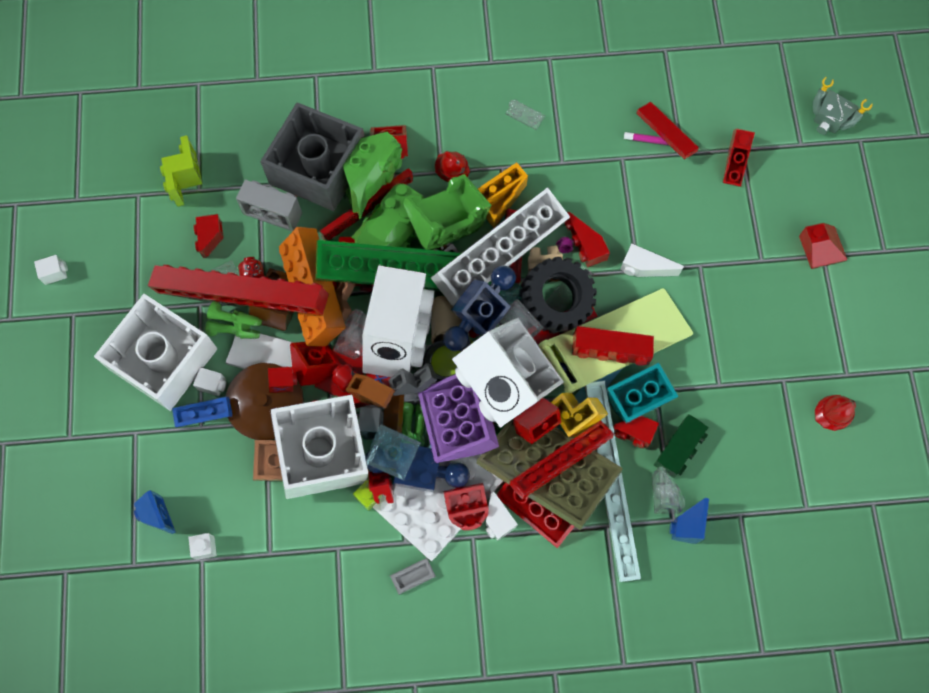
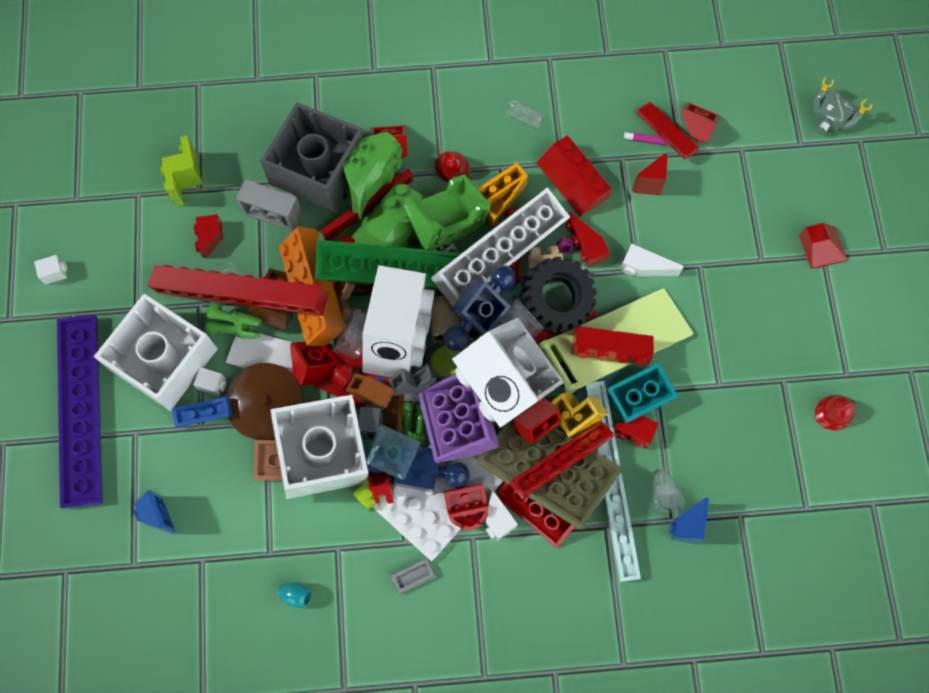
(79, 412): none -> dark purple plate
(202, 546): white brick -> none
(251, 267): red head -> none
(281, 379): red brick -> none
(294, 594): none -> teal animal
(574, 176): none -> red slope
(652, 178): none -> red slope
(682, 446): dark green brick -> none
(699, 122): none -> red slope
(738, 156): red slope -> none

